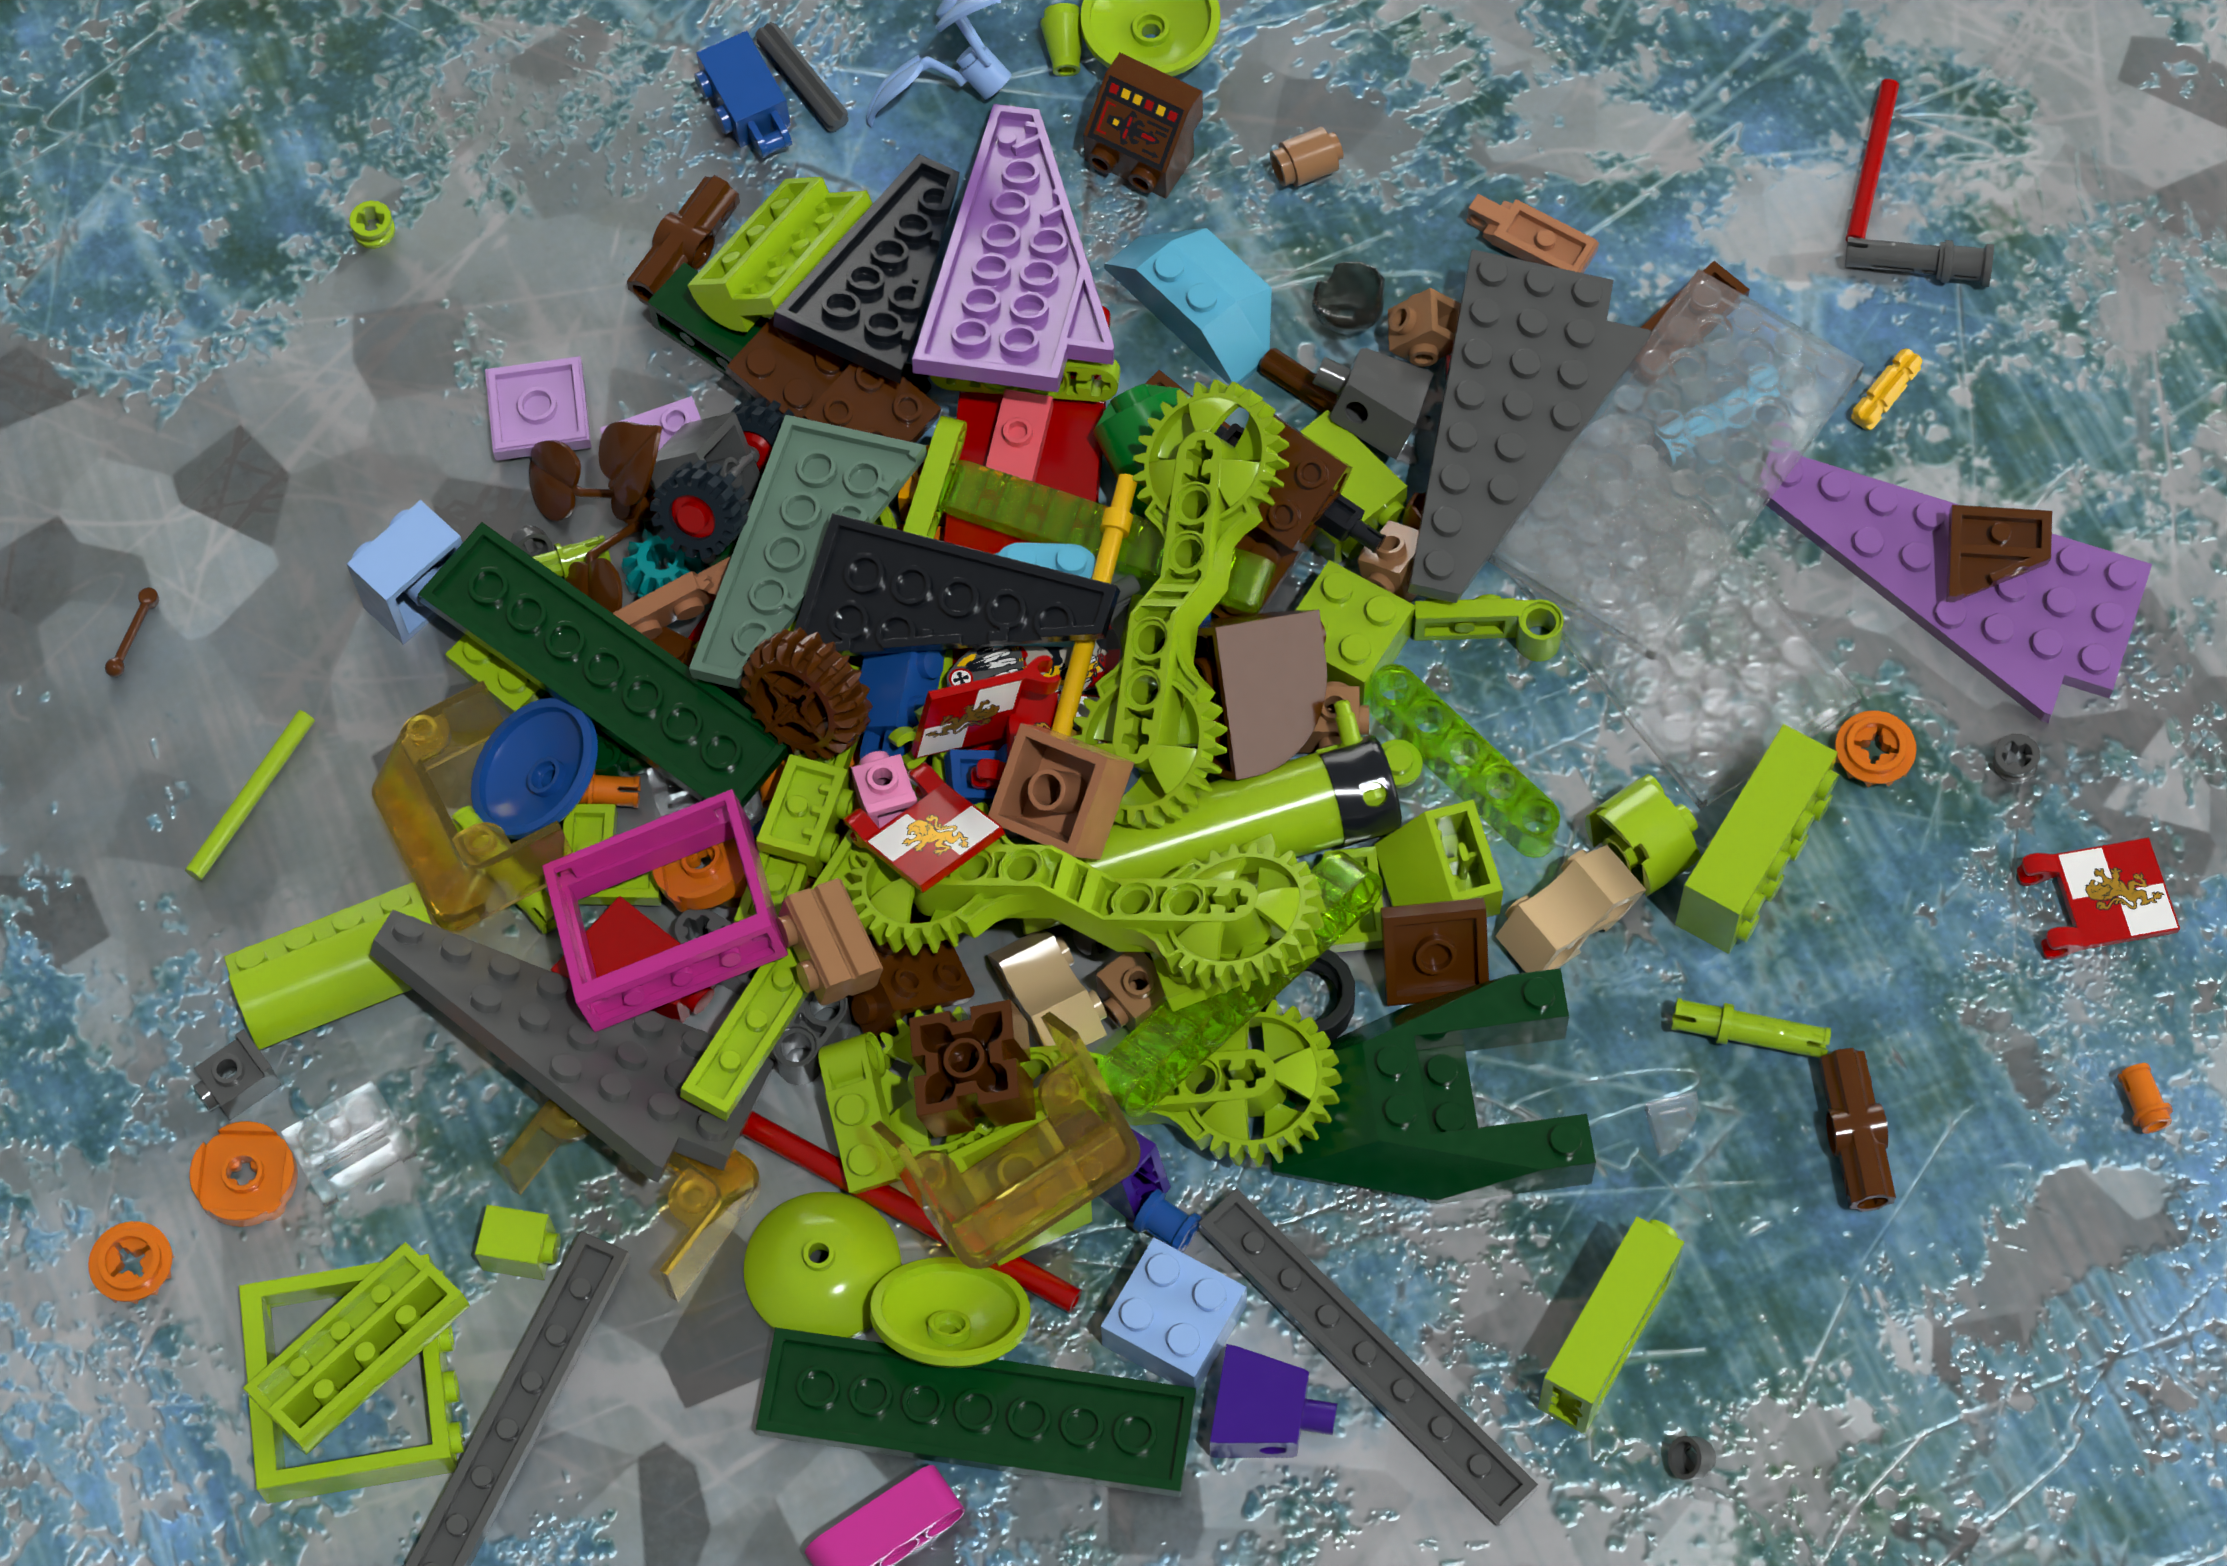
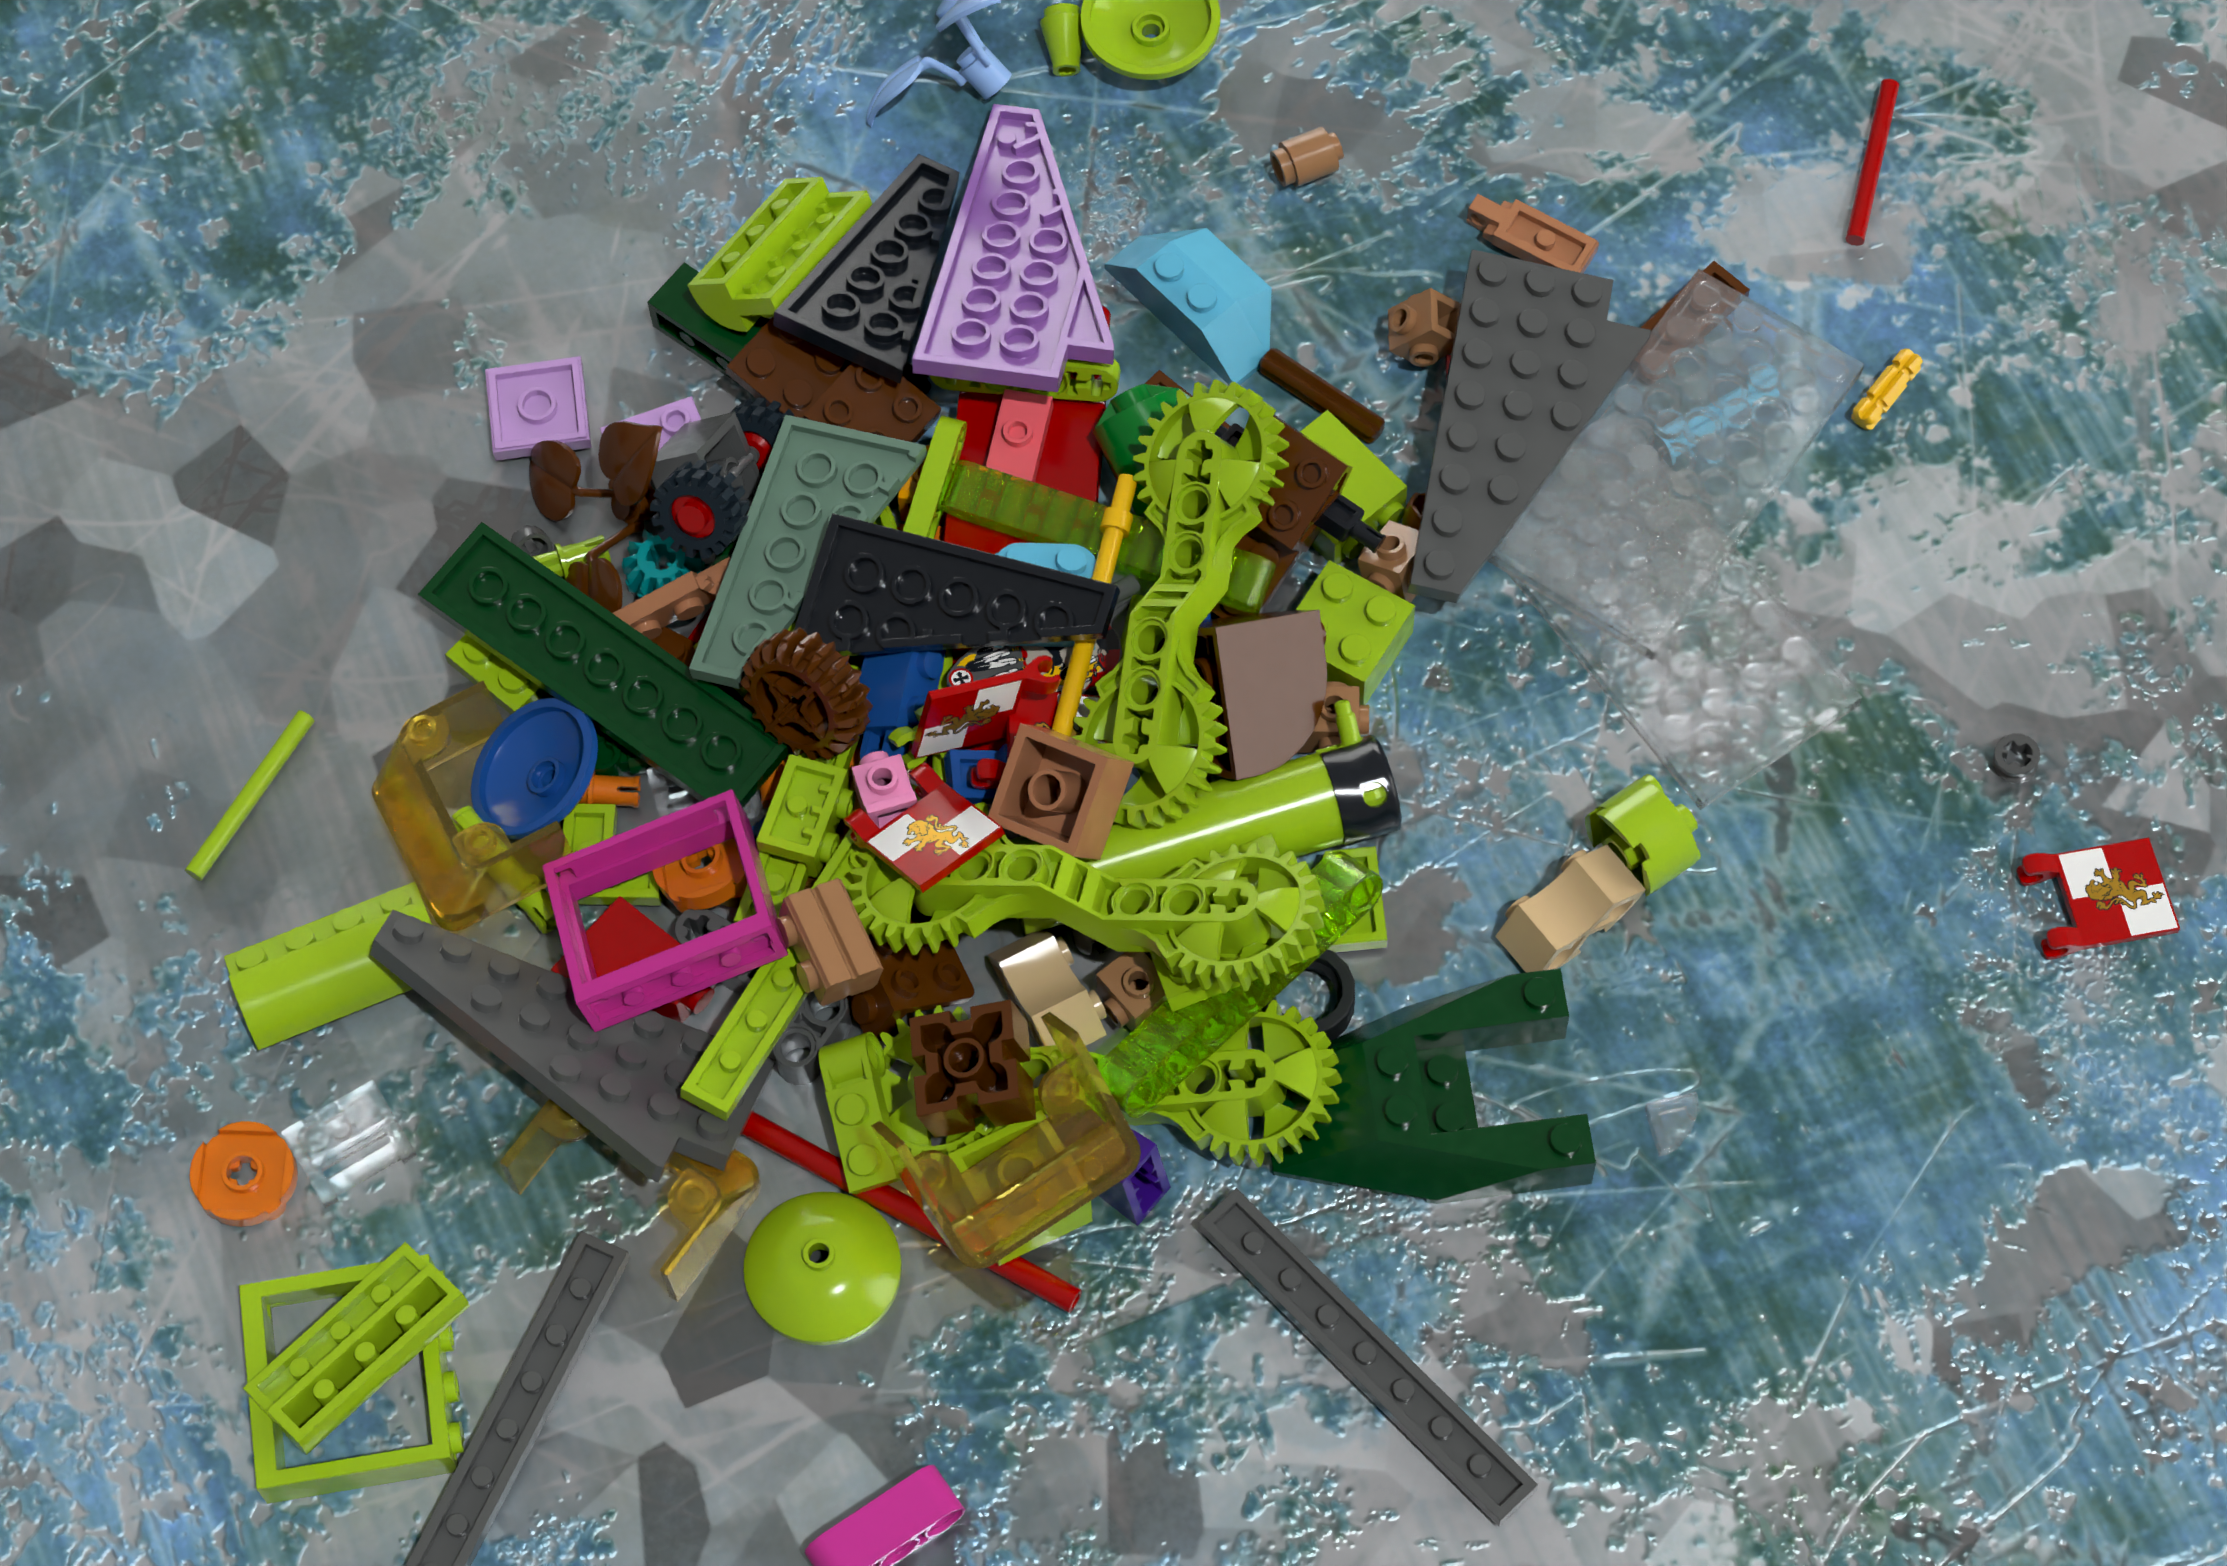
(107, 1263): orange gear -> none
(148, 599): reddish brown hinge -> none
(248, 1085): dark grey brick -> none
(372, 238): lime bush -> none
(398, 567): light blue brick -> none
(517, 1242): lime brick -> none
(685, 236): reddish brown piece -> none
(744, 94): blue brick -> none
(802, 77): dark grey axle -> none
(949, 1312): lime dish -> none
(978, 1416): dark green plate -> none
(1143, 126): reddish brown piece -> none
(1167, 1221): blue bush -> none
(1174, 1315): light blue brick -> none
(1264, 1408): dark purple torso -> none
(1349, 298): clear smoke hair -> none
(1375, 397): dark grey torso -> none
(1404, 761): lime plate -> none
(1433, 949): reddish brown plate -> none
(1440, 859): lime slope -> none
(1470, 781): clear neon green beam -> none
(1492, 618): lime plate -> none
(1611, 1324): lime piece -> none
(1686, 1463): dark grey hinge -> none
(1749, 1028): lime pin -> none
(1758, 839): lime brick -> none
(1857, 1130): reddish brown piece -> none
(1894, 738): orange gear -> none
(1944, 261): dark grey pin -> none
(1994, 546): reddish brown wing -> none
(2024, 634): medium lavender wing -> none
(2145, 1099): orange pin -> none

